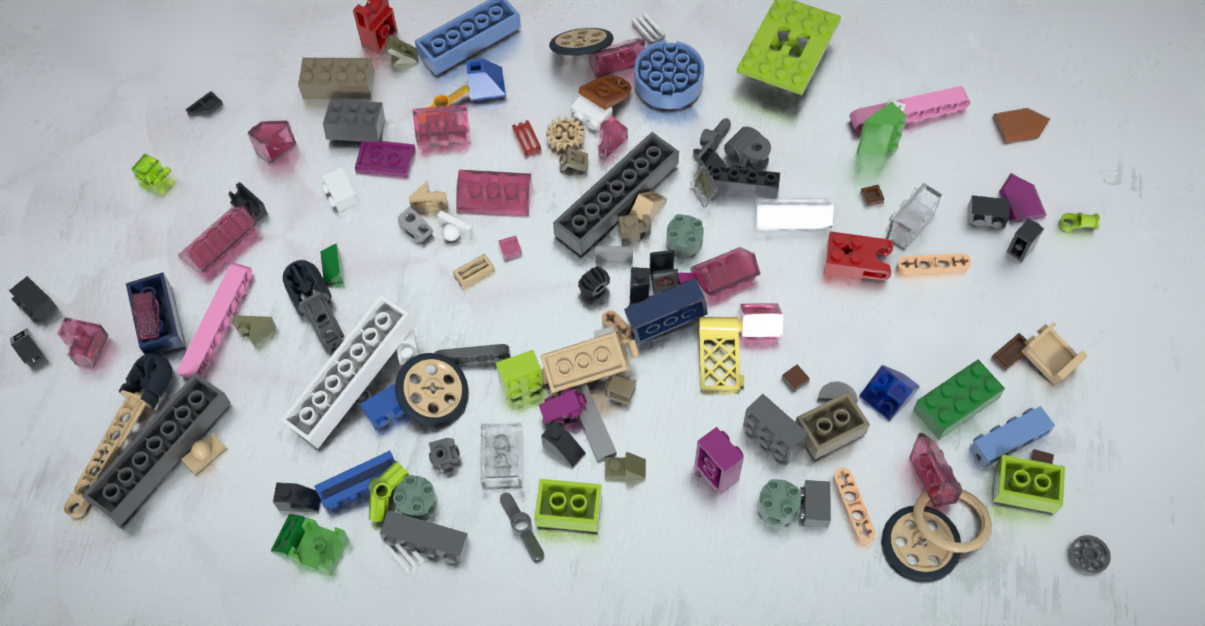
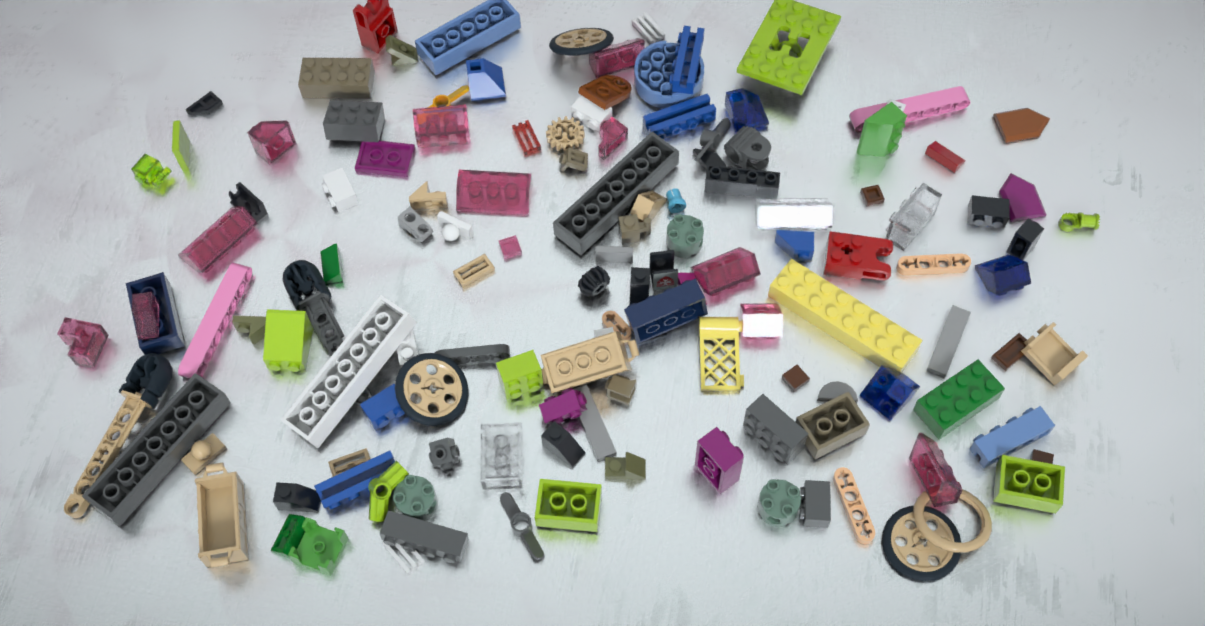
(26, 346): black slope -> none
(32, 298): black brick -> none
(181, 145): none -> lime tile
(221, 517): none -> tan container
(287, 340): none -> lime slope
(364, 452): none -> tan tile
(676, 203): none -> medium azure bush
(680, 117): none -> blue brick
(687, 60): none -> blue brick
(704, 186): clear piece -> none
(745, 109): none -> clear blue slope
(796, 244): none -> blue slope
(844, 317): none -> light yellow brick
(944, 156): none -> red slope
(948, 341): none -> light grey tile
(1004, 274): none -> clear blue slope
(1089, 554): dark grey wheel -> none

